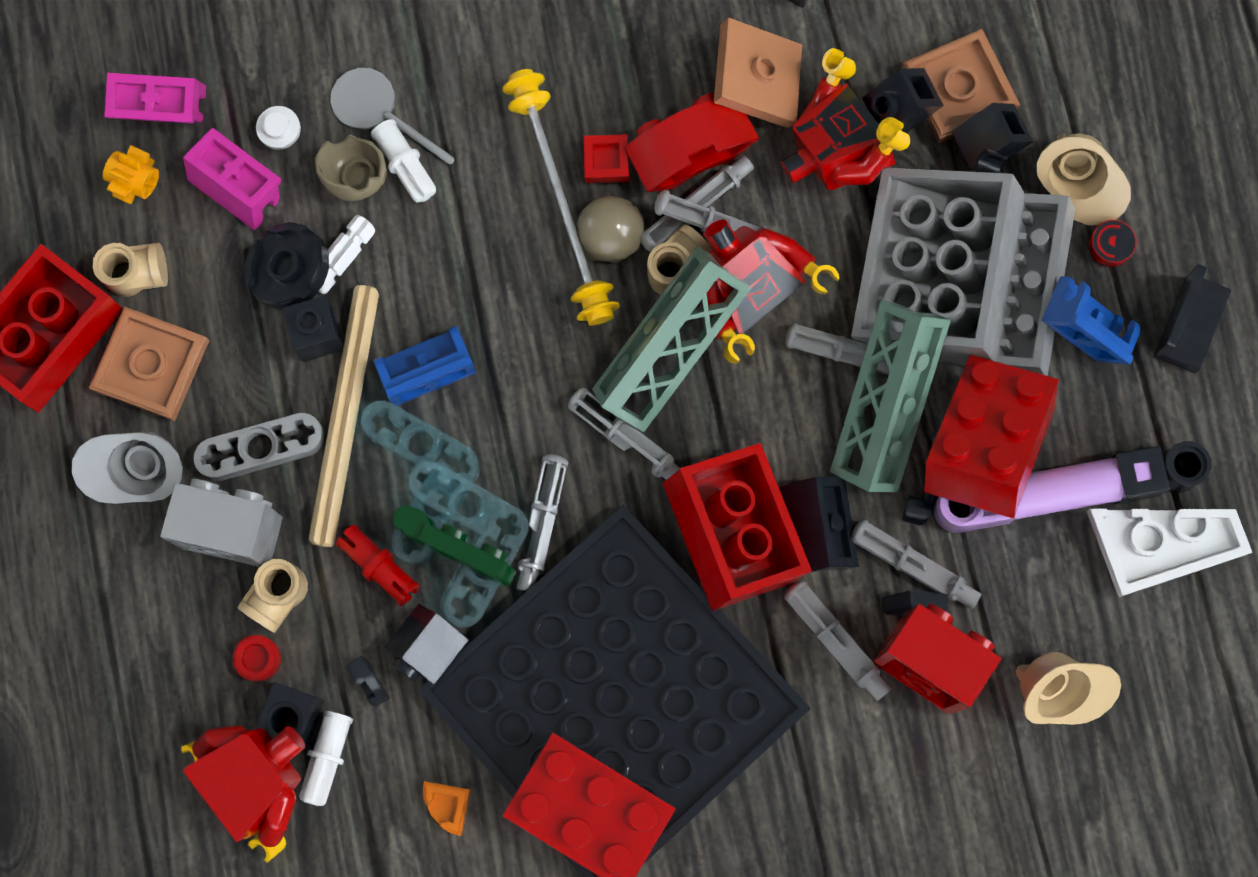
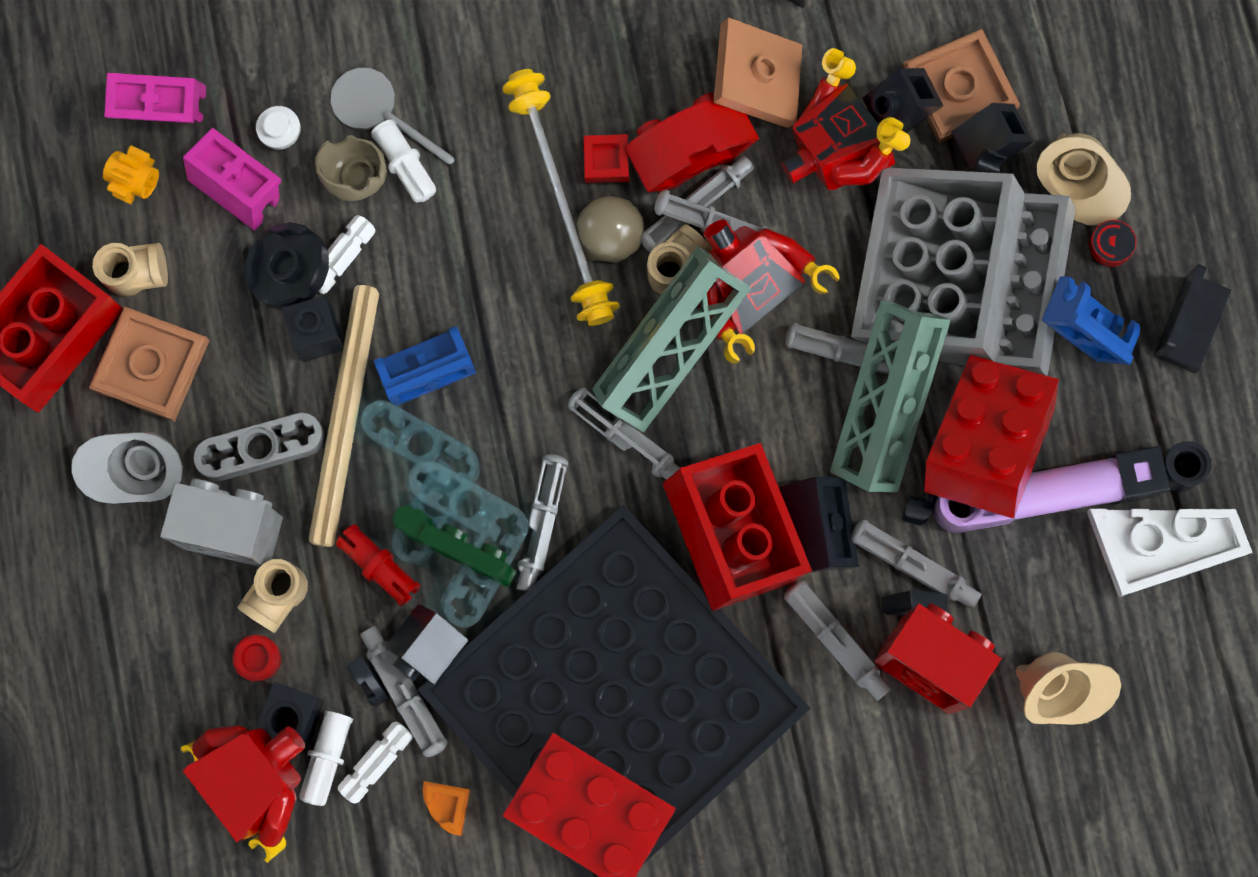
(375, 762): none -> white axle
(404, 695): none -> light grey piece

